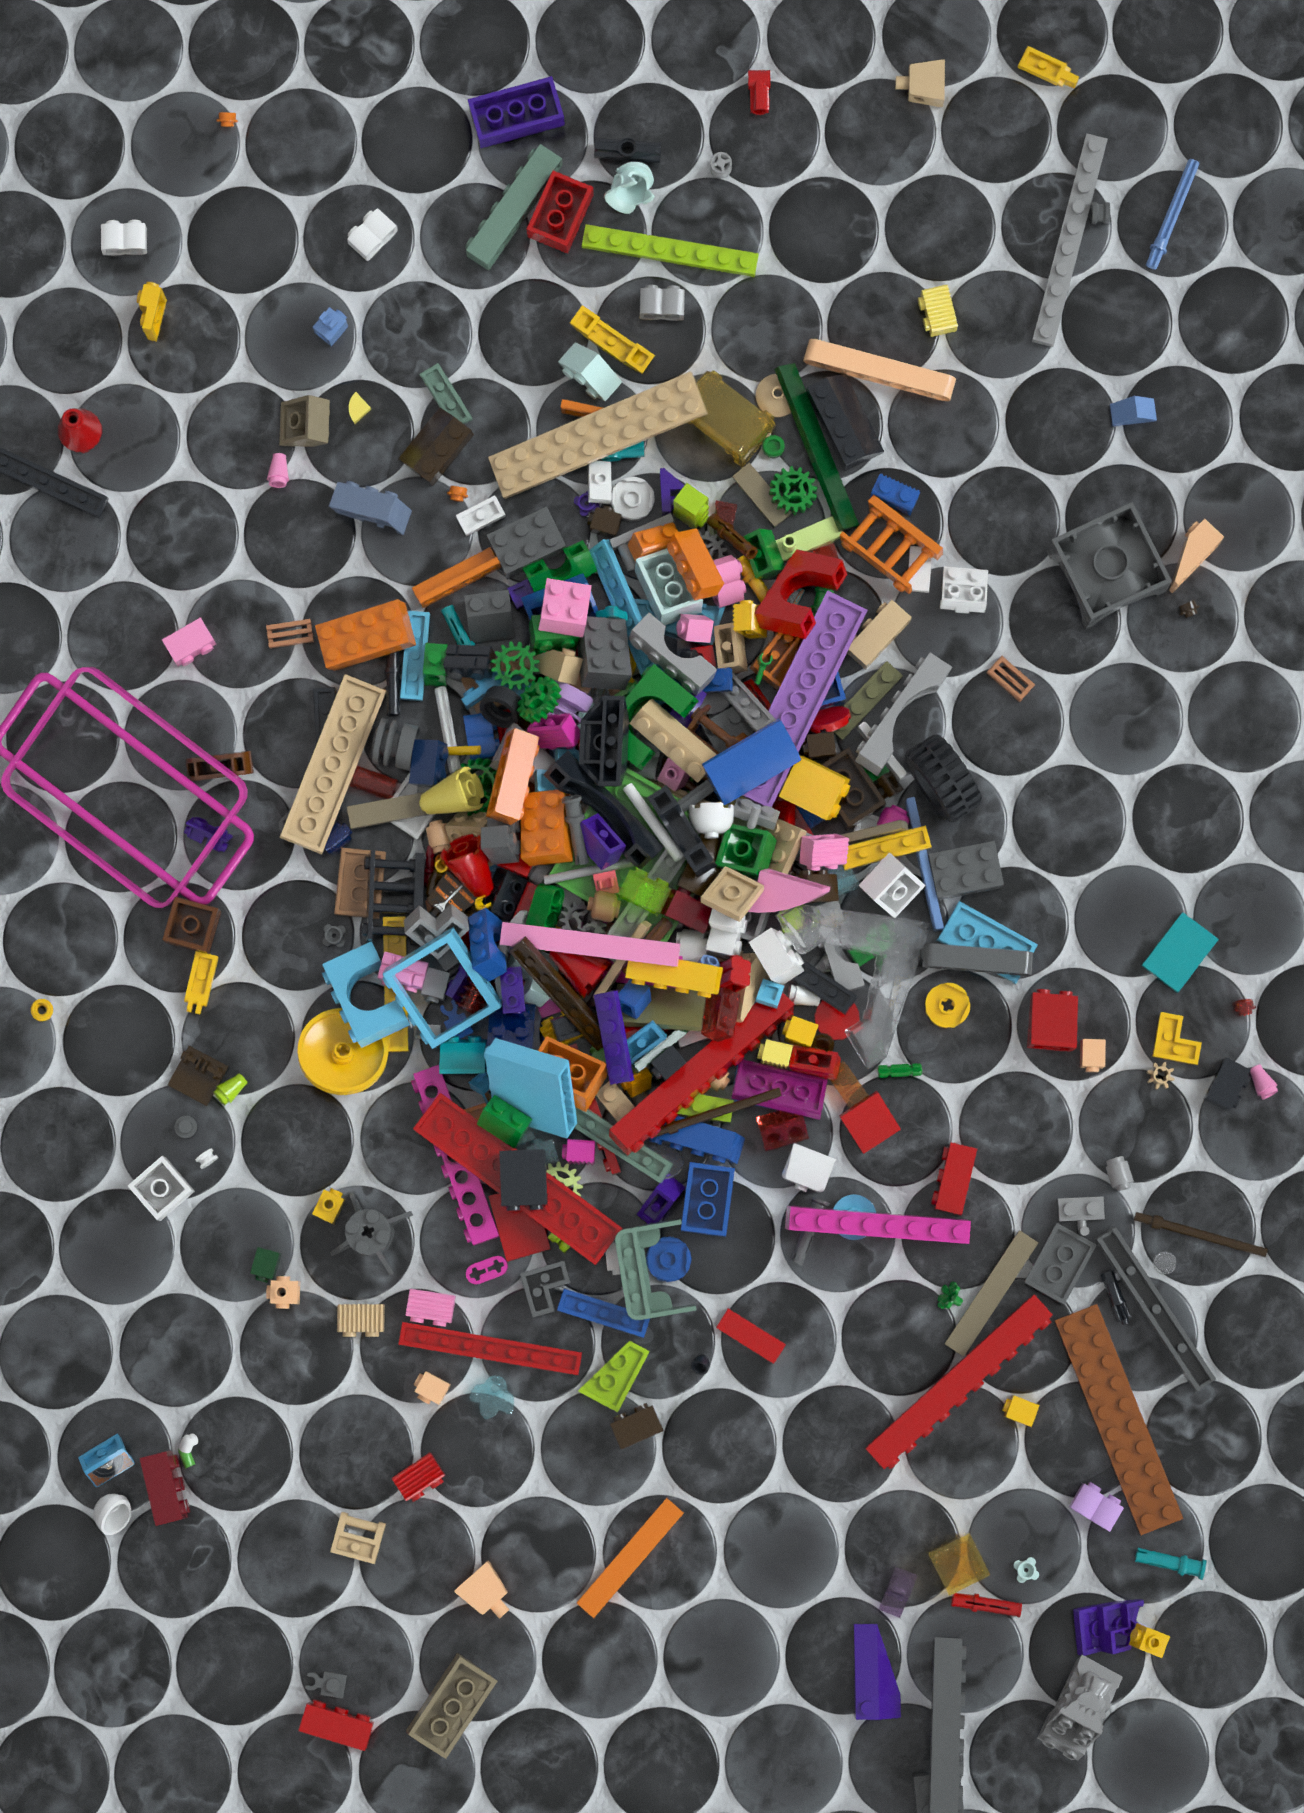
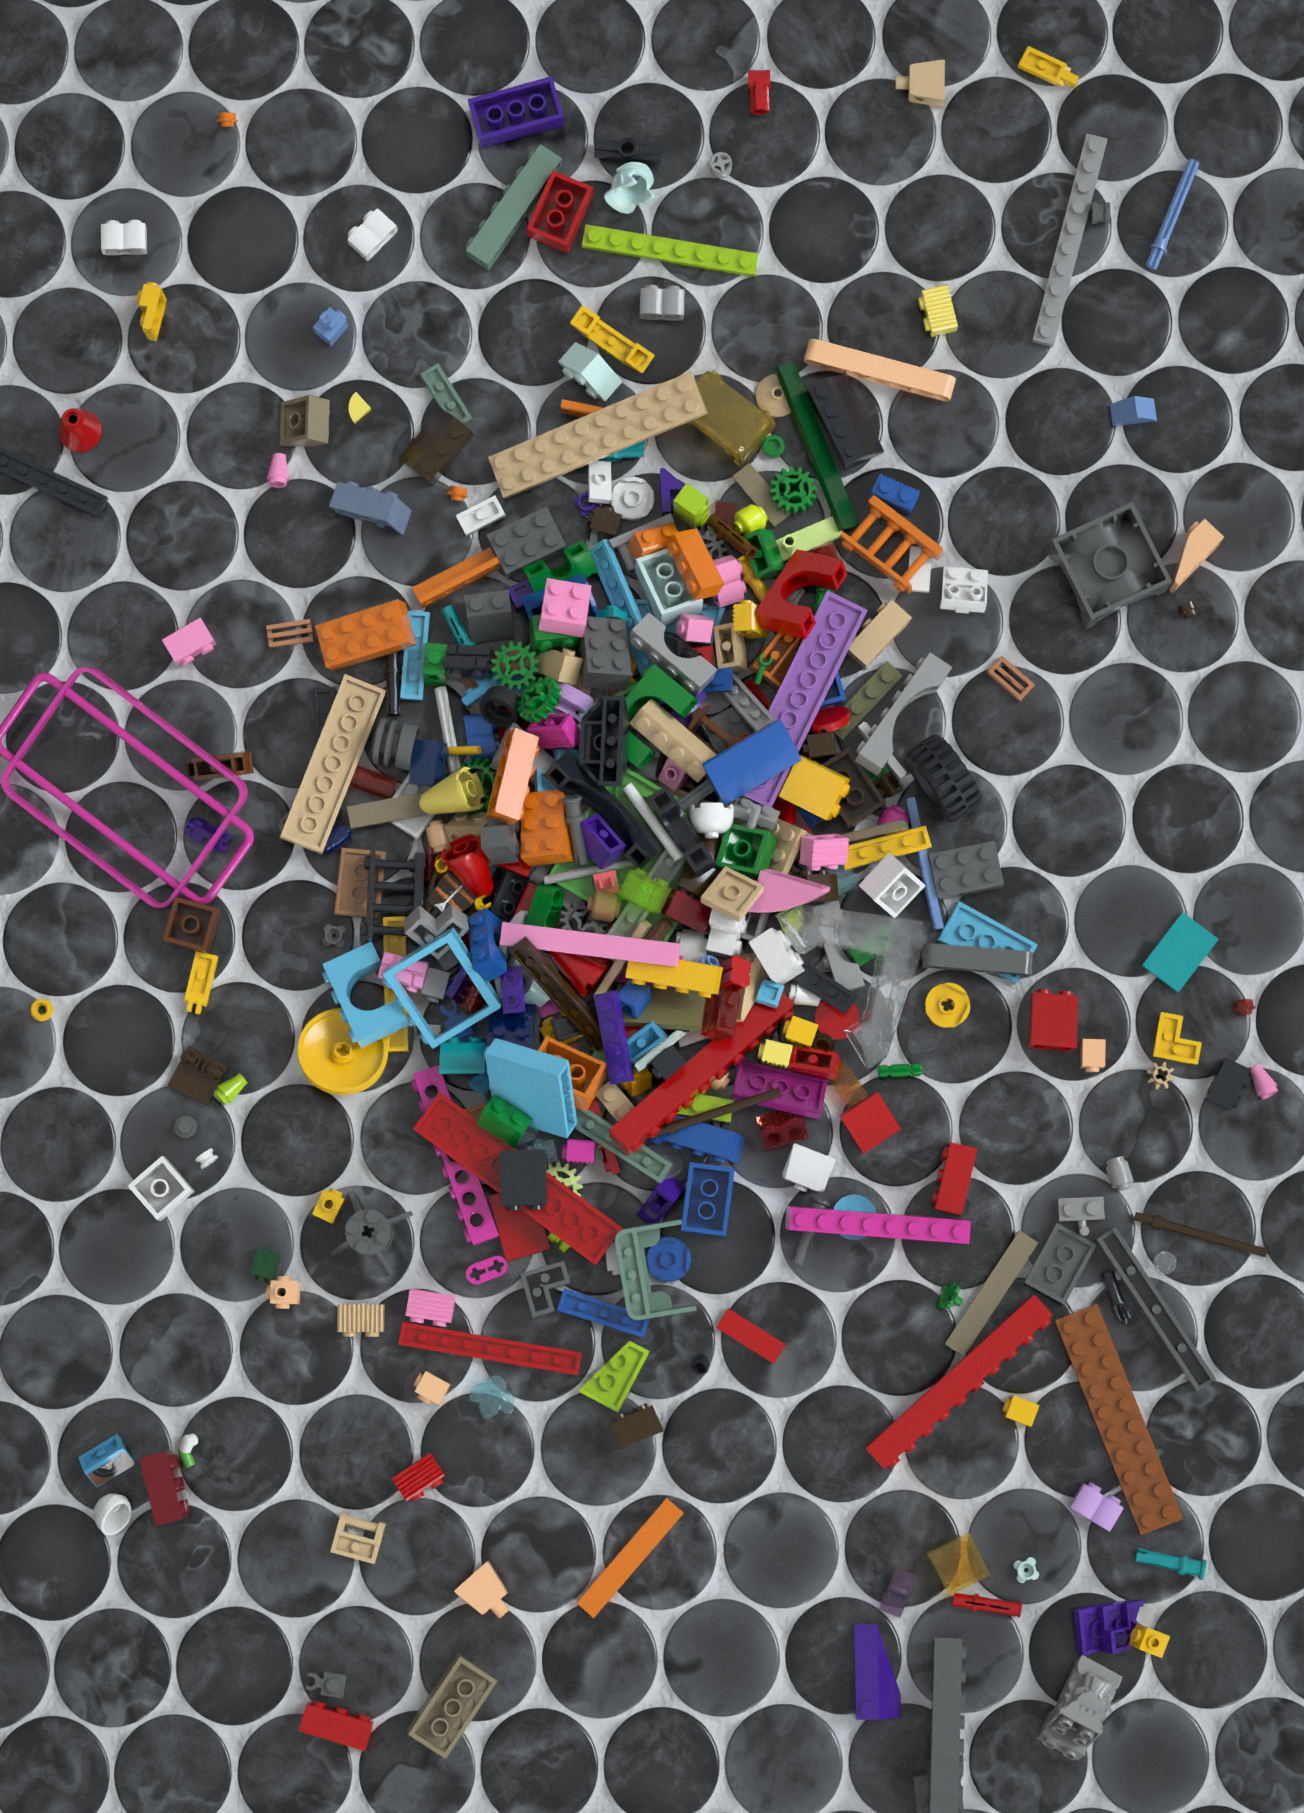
(750, 519): none -> neon yellow head

